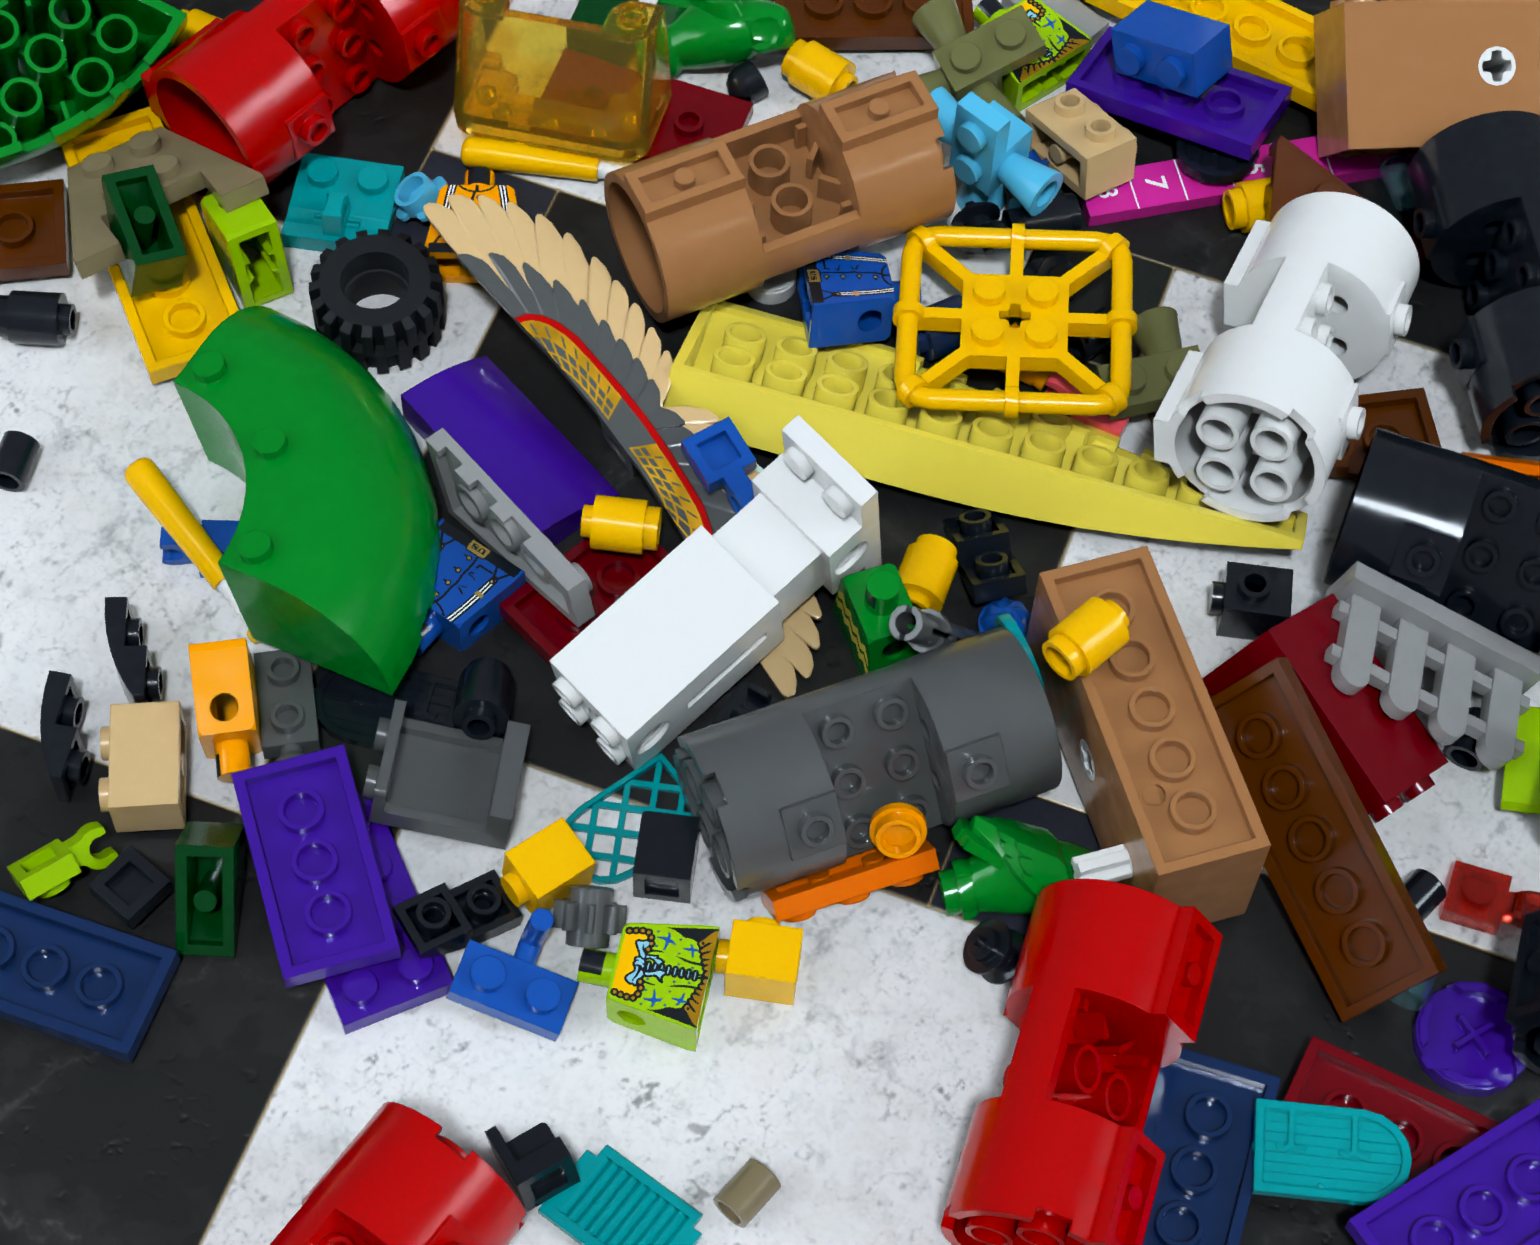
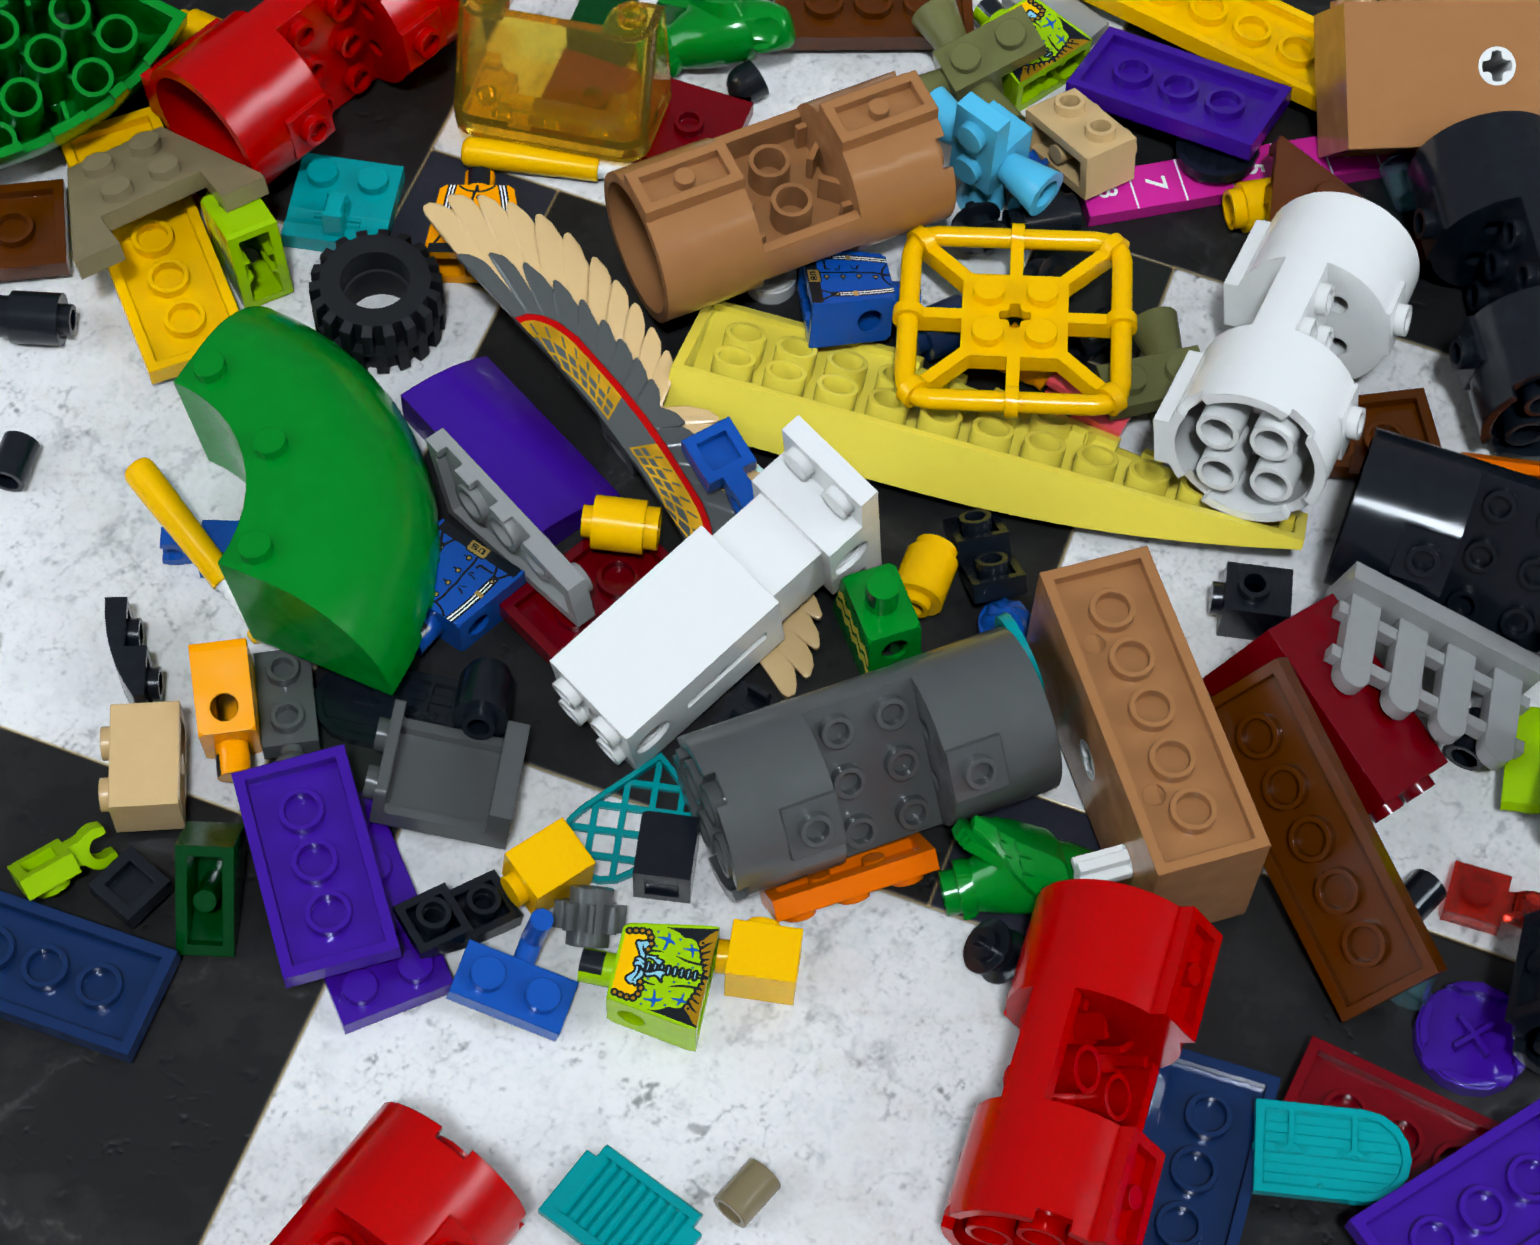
(60, 739): black slope -> none
(145, 230): dark green slope -> none
(414, 193): medium azure plate -> none
(534, 1164): black panel -> none
(817, 69): yellow brick -> none
(898, 830): light orange plate -> none
(925, 623): dark grey pin -> none
(1086, 638): yellow brick -> none
(1172, 48): blue brick -> none

